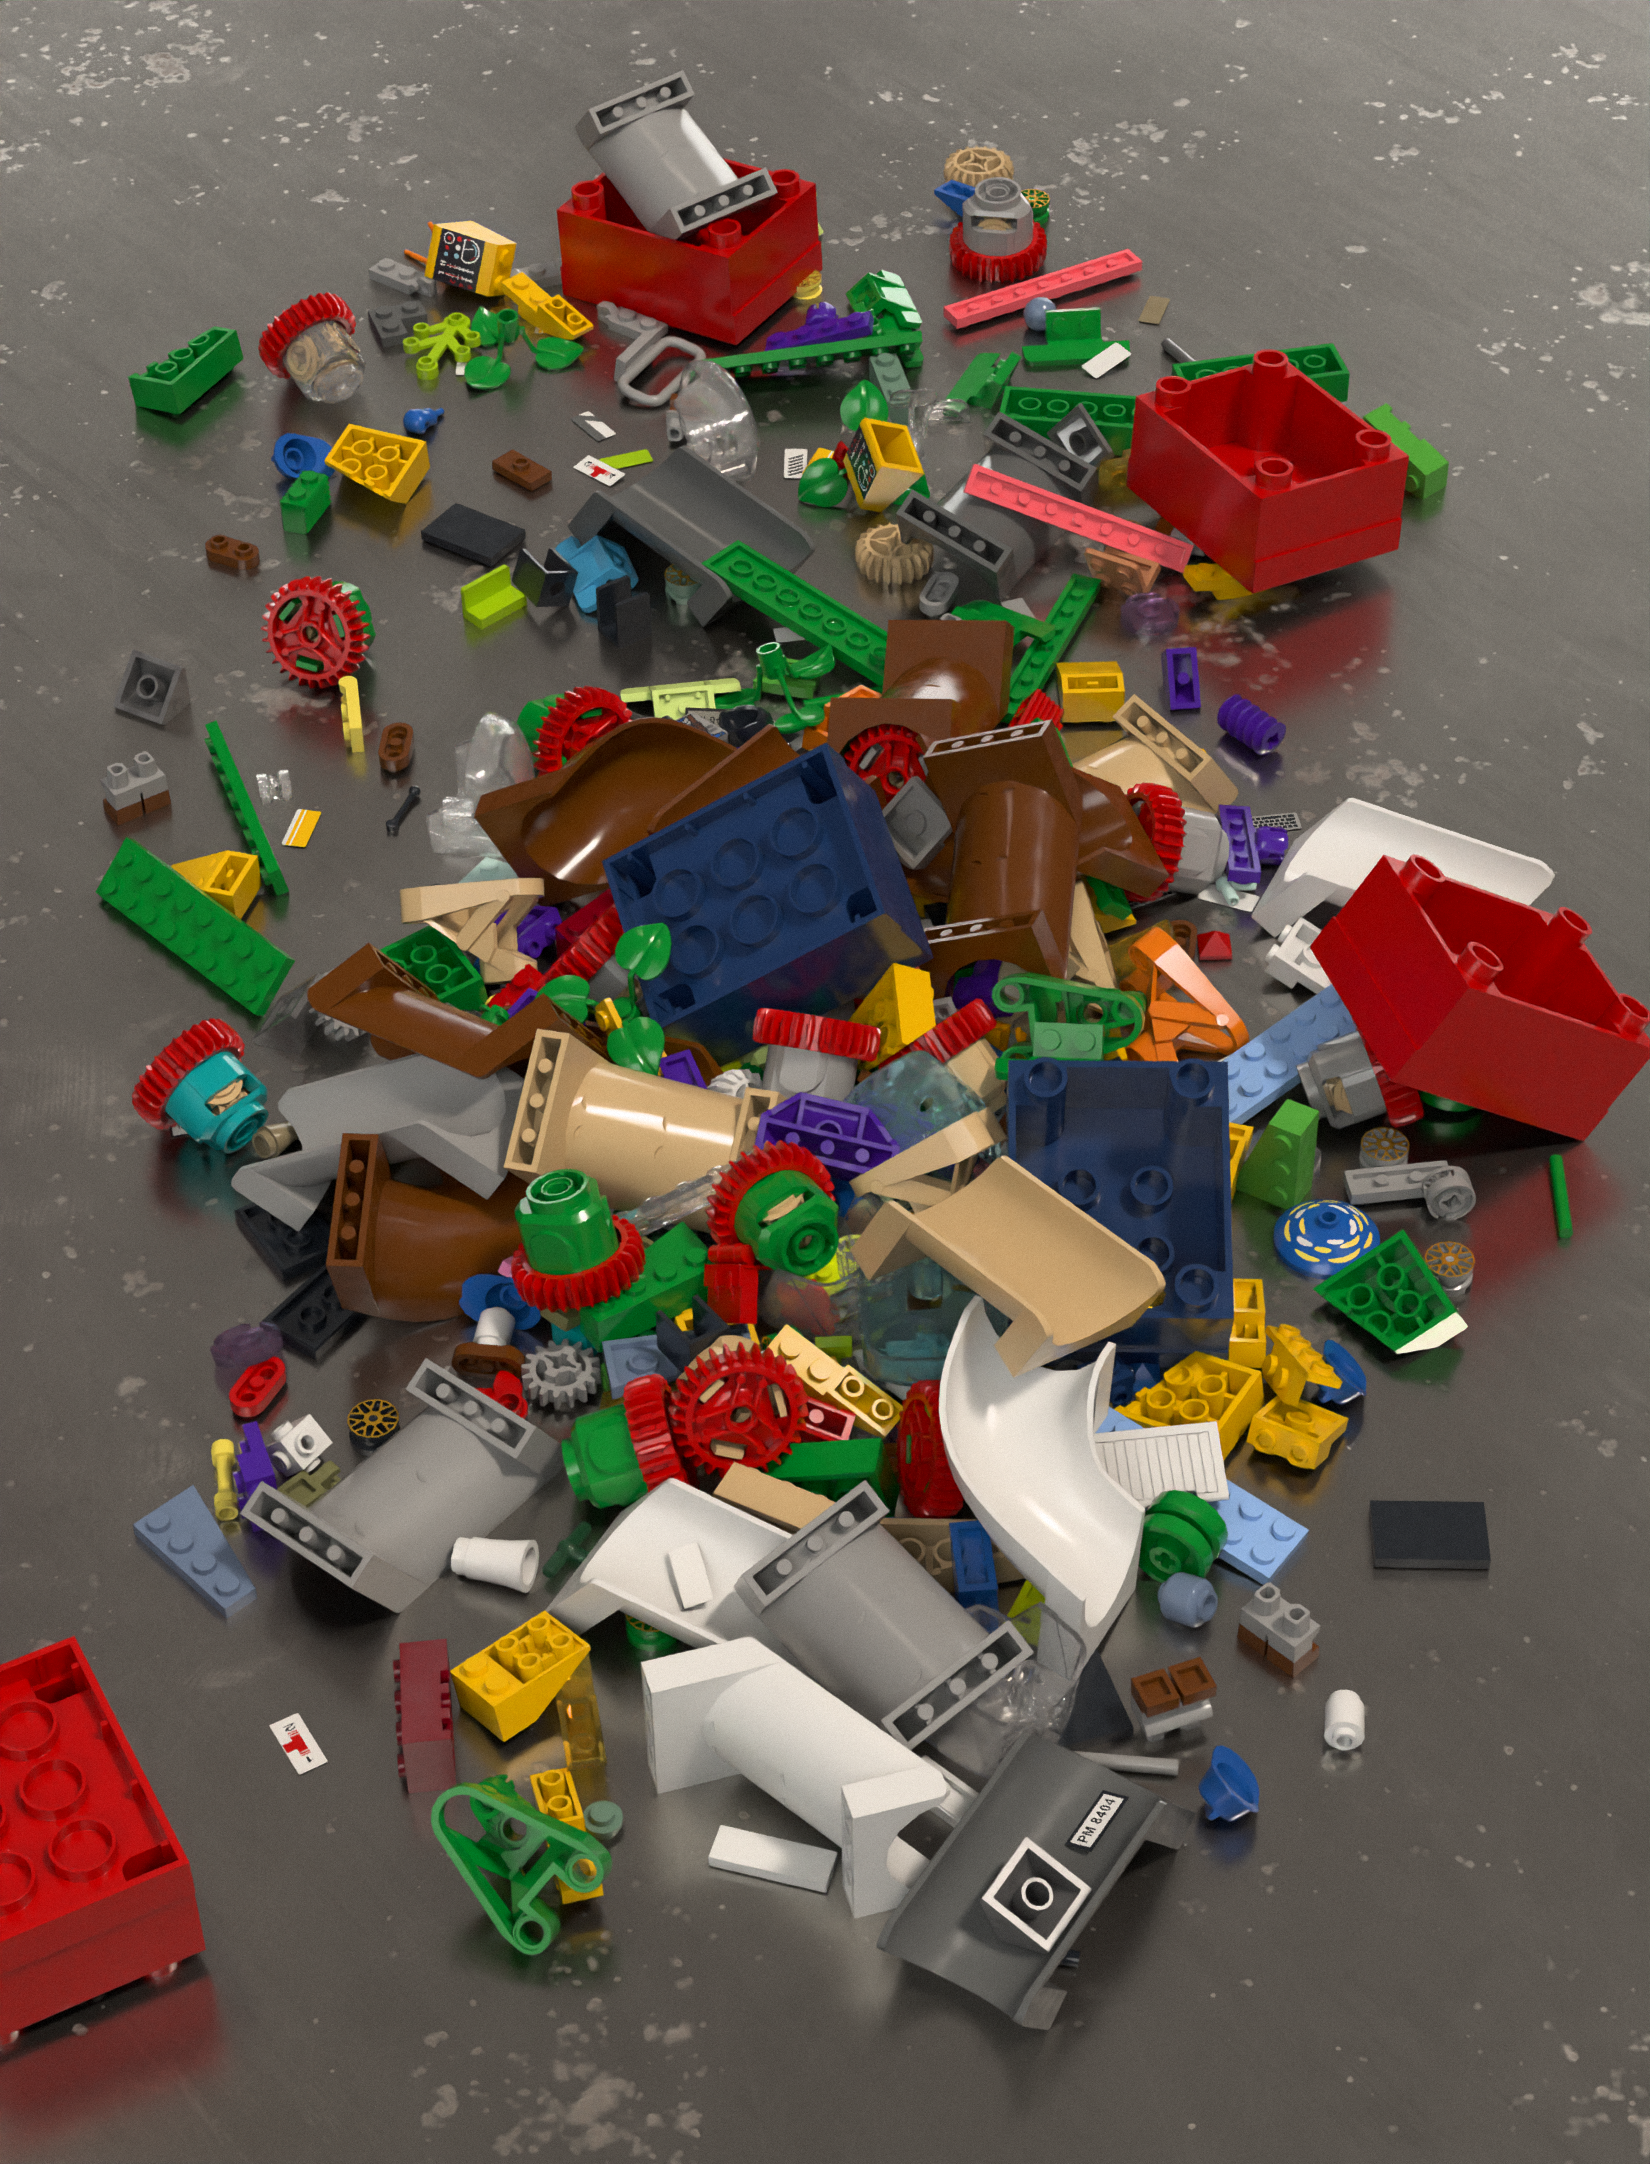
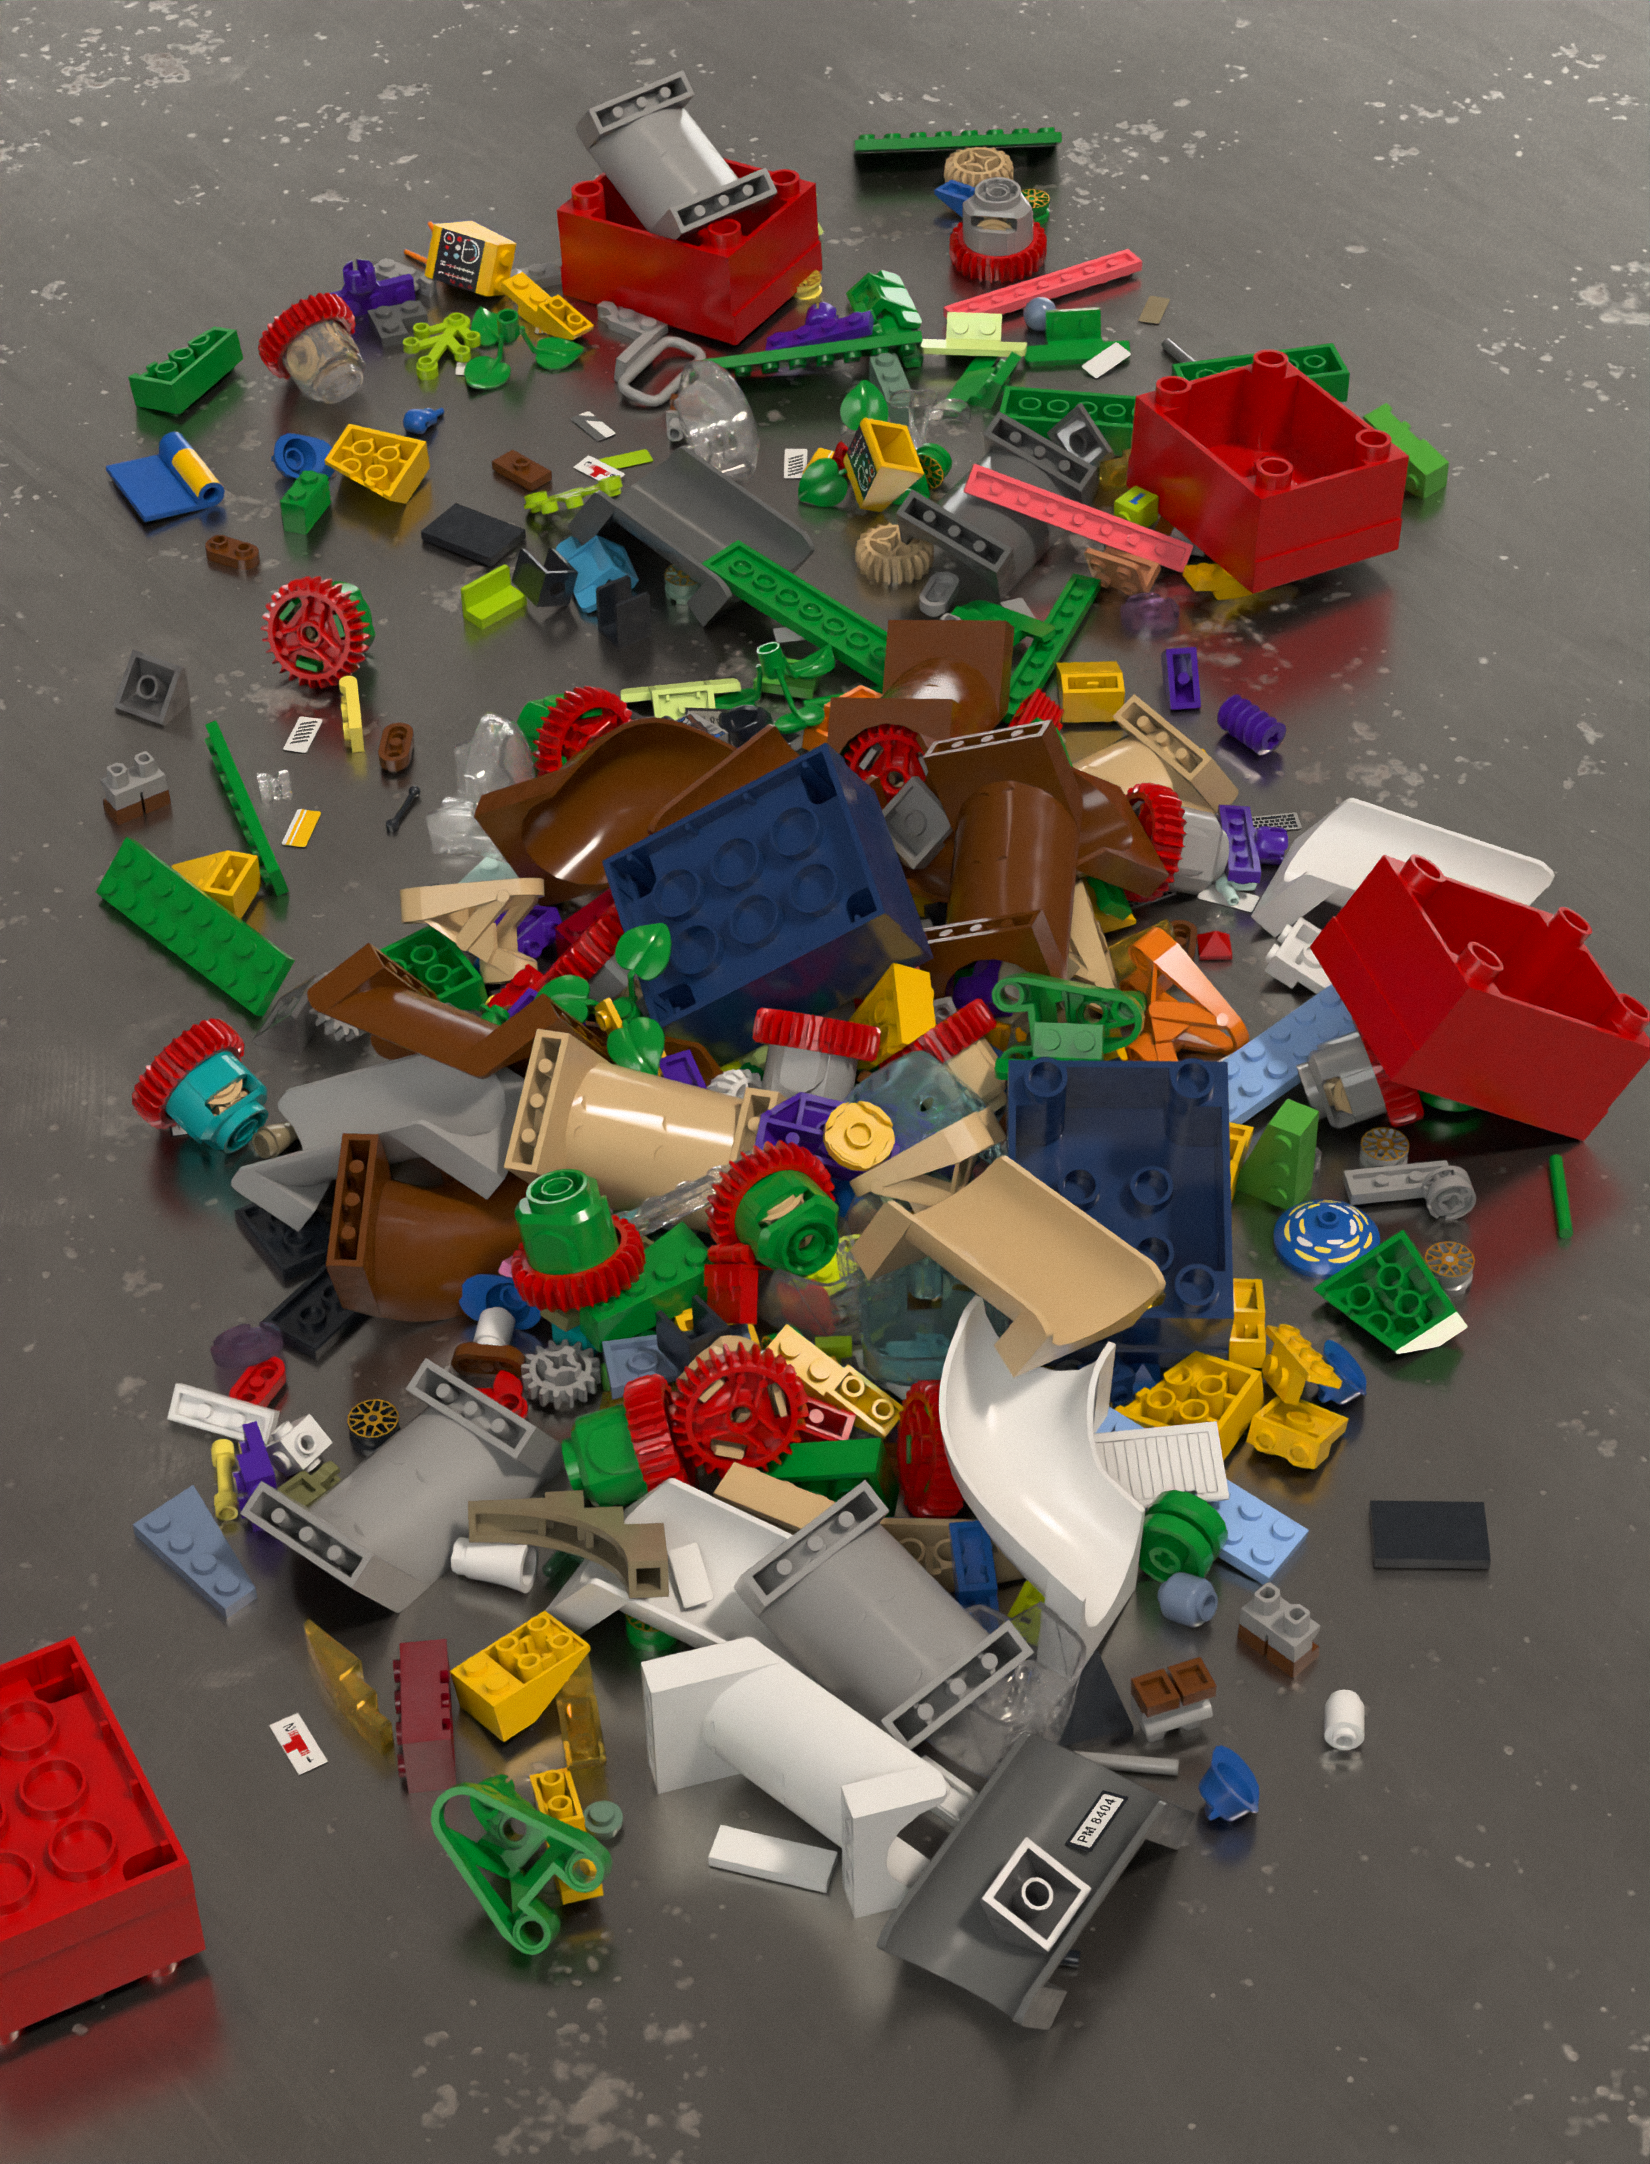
(167, 482): none -> blue door
(219, 1413): none -> white tile
(302, 734): none -> white sticker
(344, 1681): none -> clear yellow slope
(365, 293): none -> dark purple plate
(573, 498): none -> lime plant
(599, 1534): none -> dark tan arch
(858, 1135): none -> yellow tile
(935, 463): none -> green wheel
(945, 140): none -> green plate
(973, 336): none -> yellowish green plate
(1137, 507): none -> lime brick

